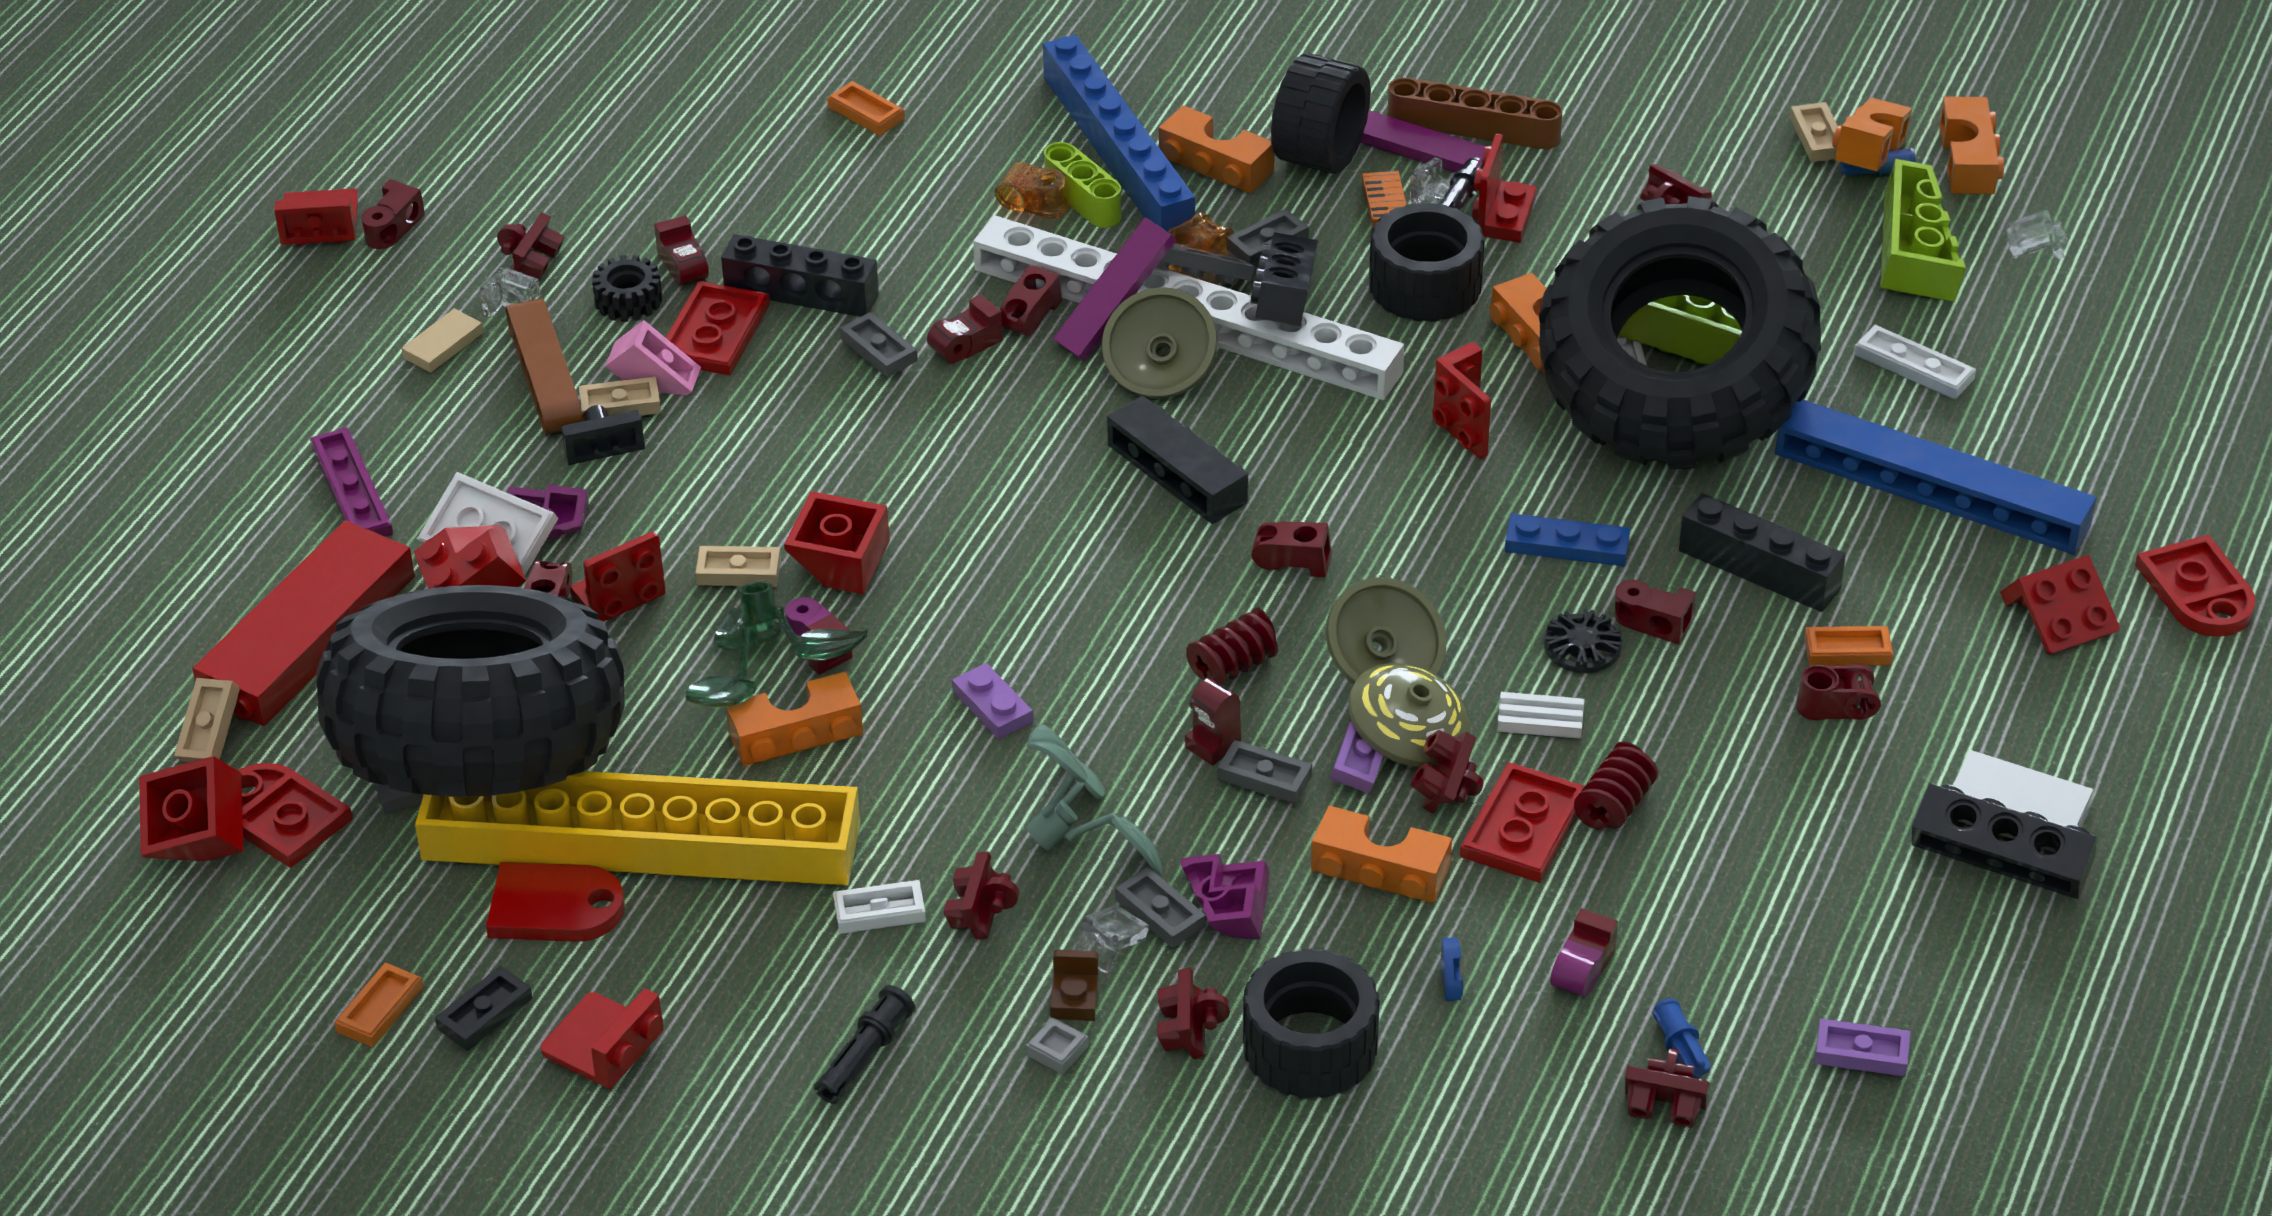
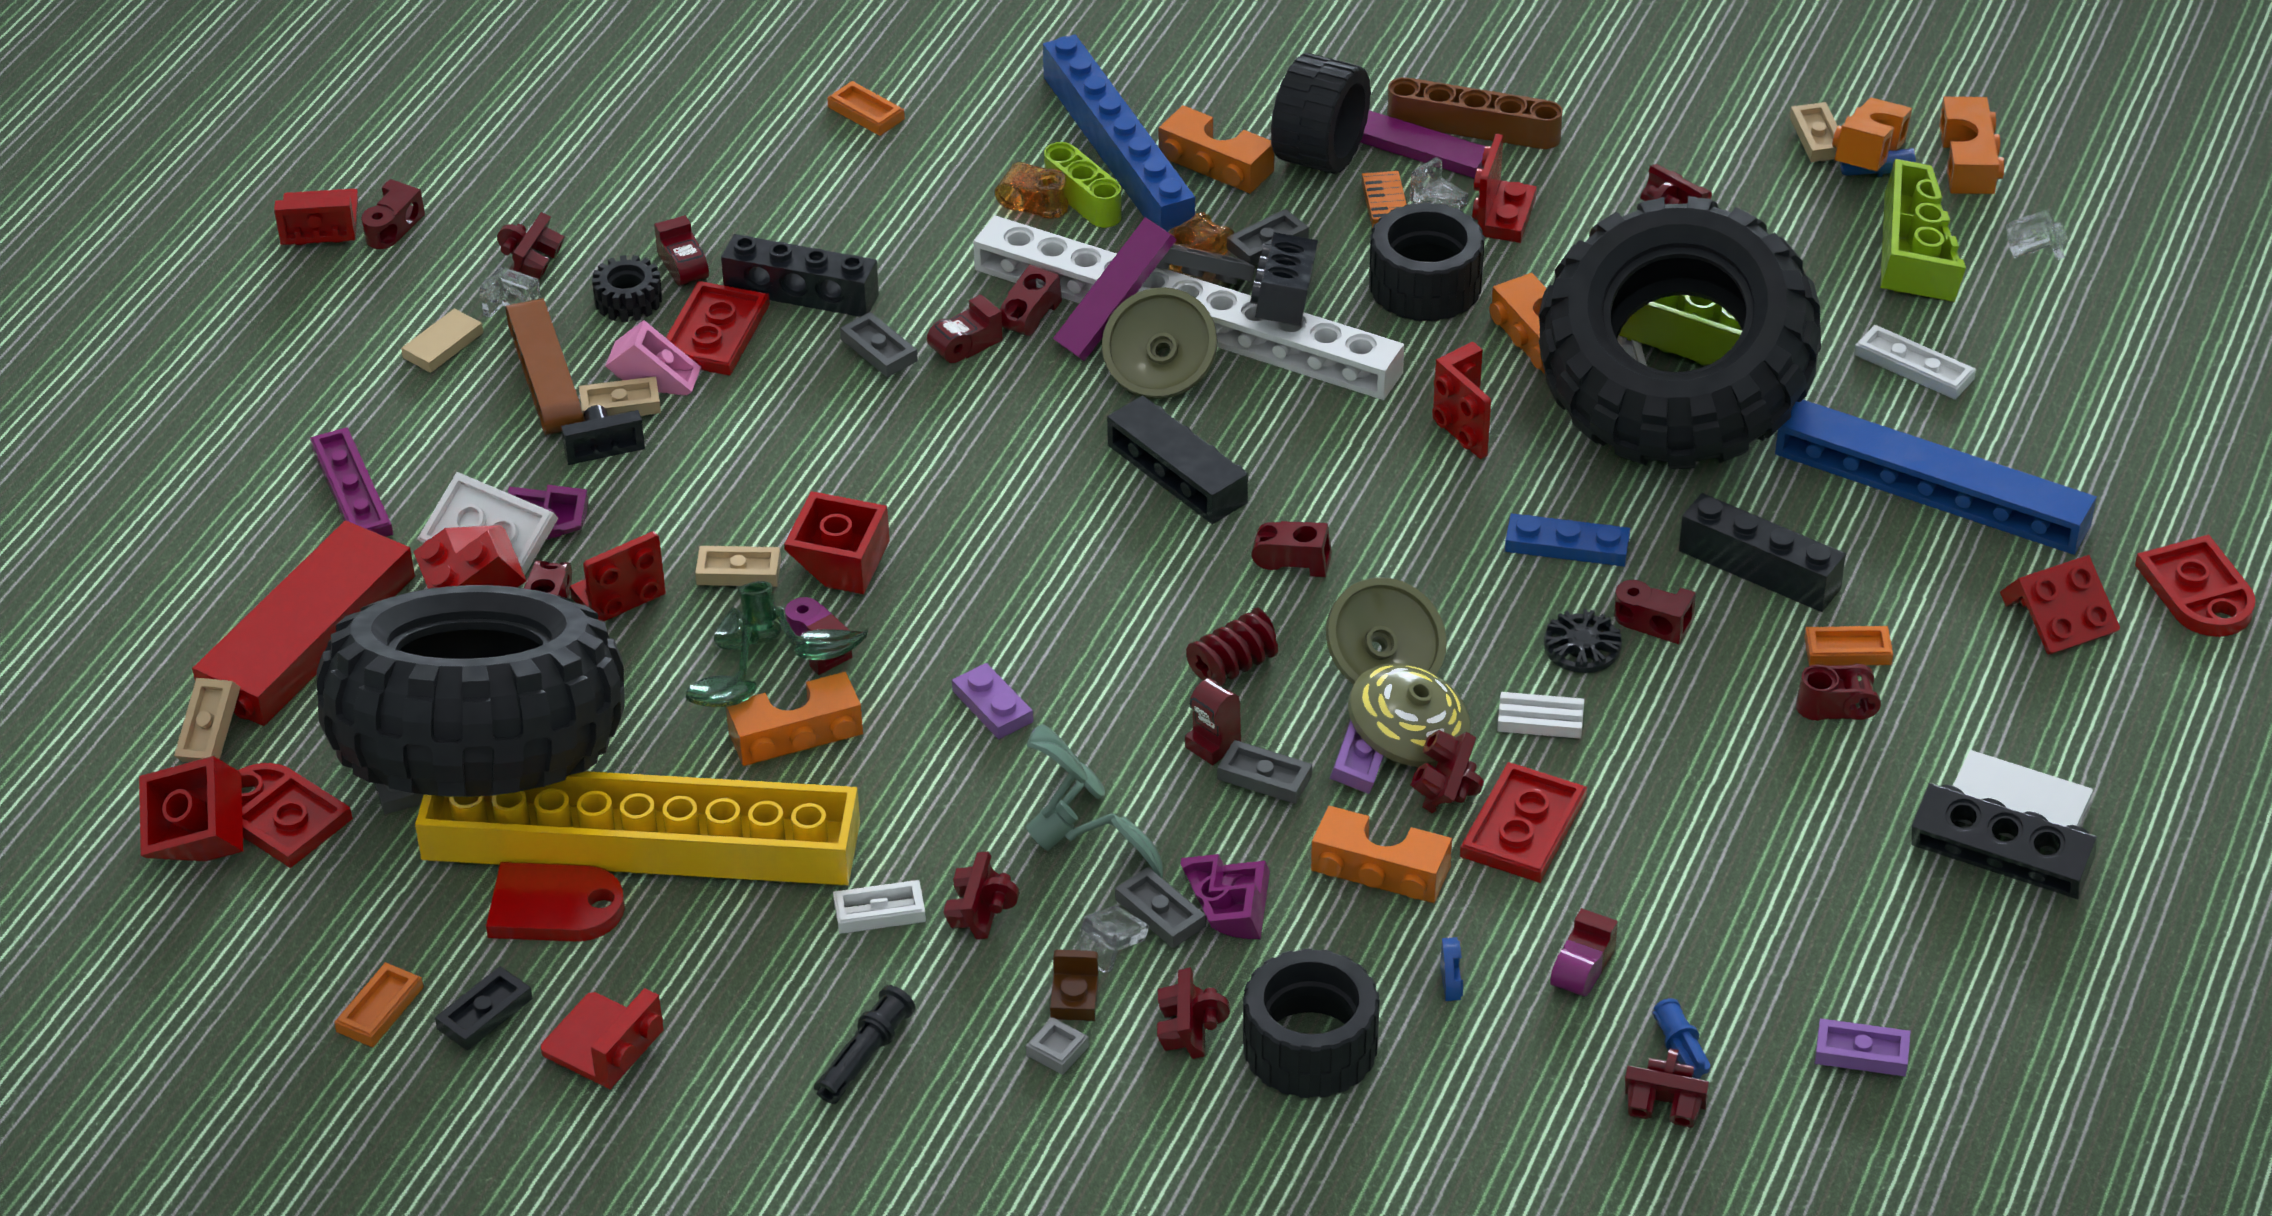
(1462, 185): black pin -> none
(1616, 787): dark red piece -> none

